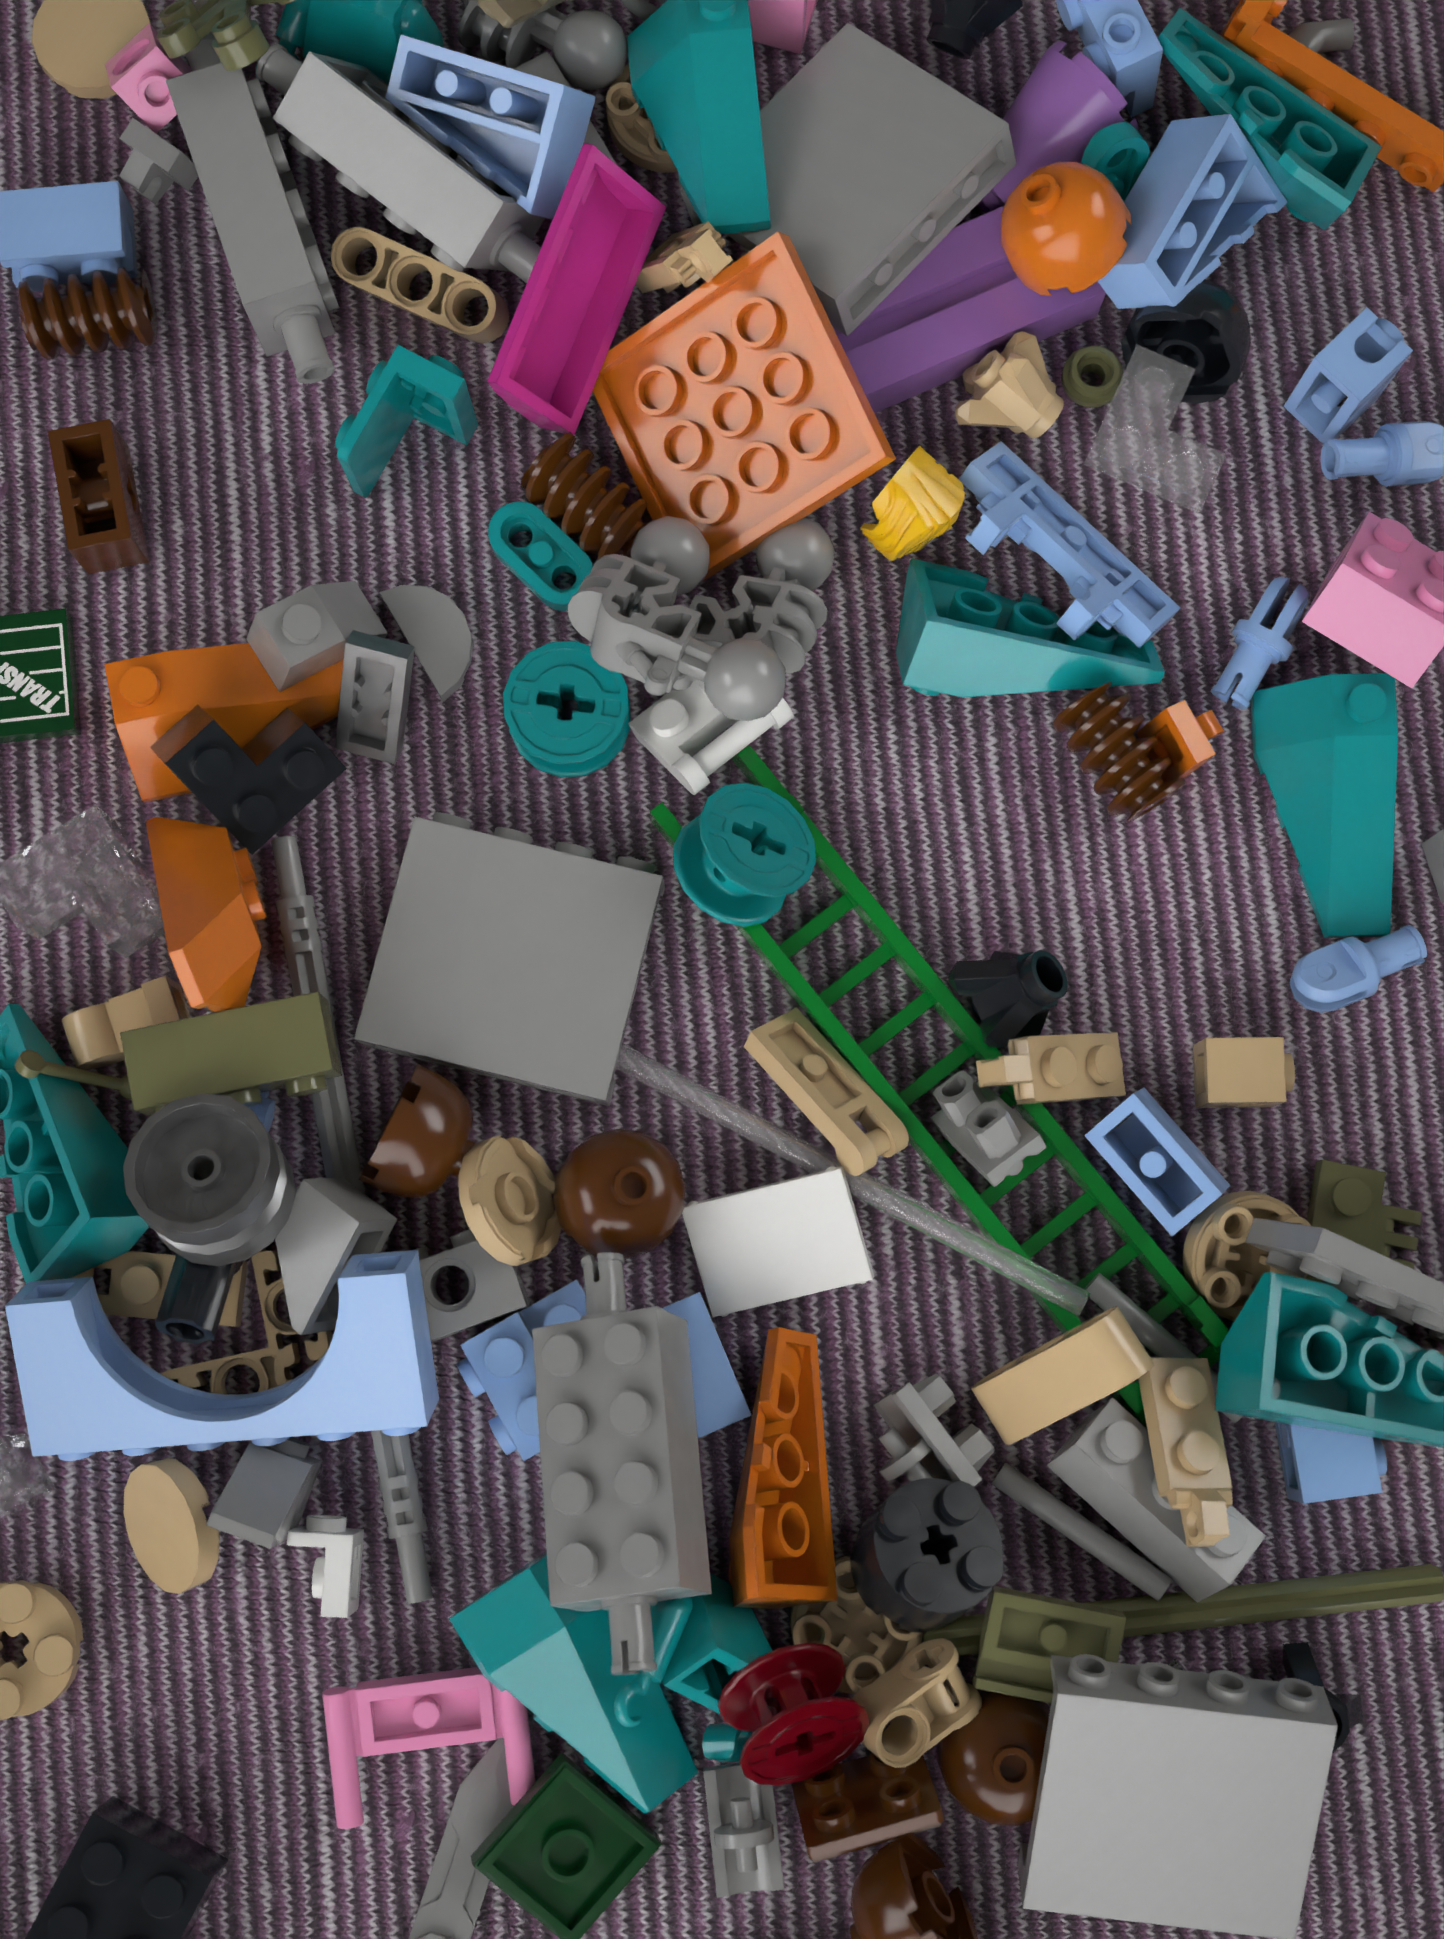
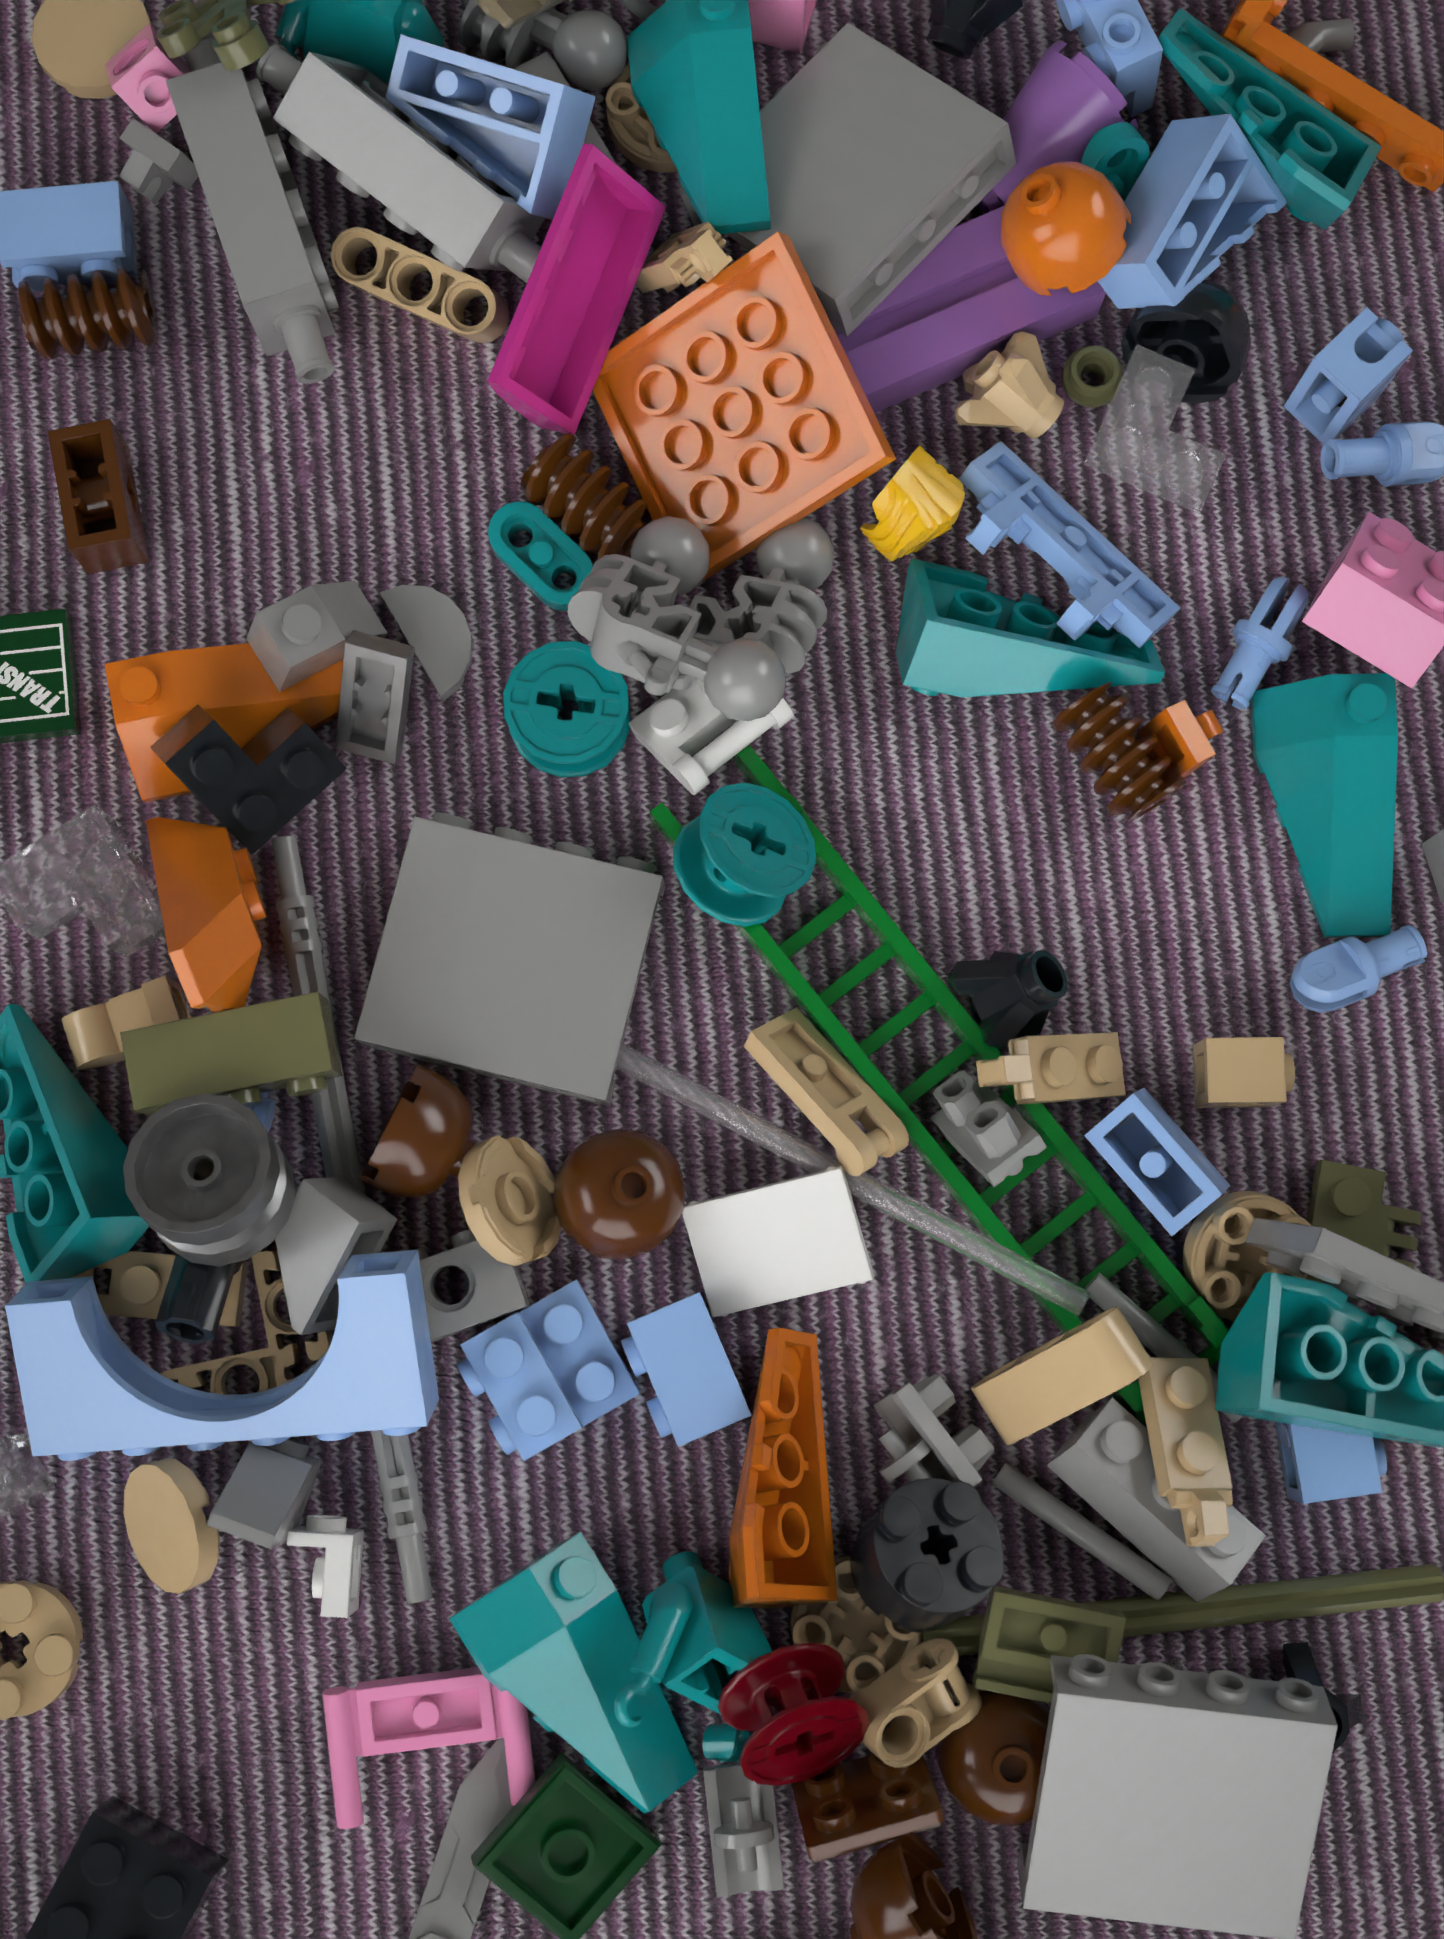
(31, 1063): olive hinge -> none
(398, 393): teal bracket -> none
(620, 1463): light grey brick -> none

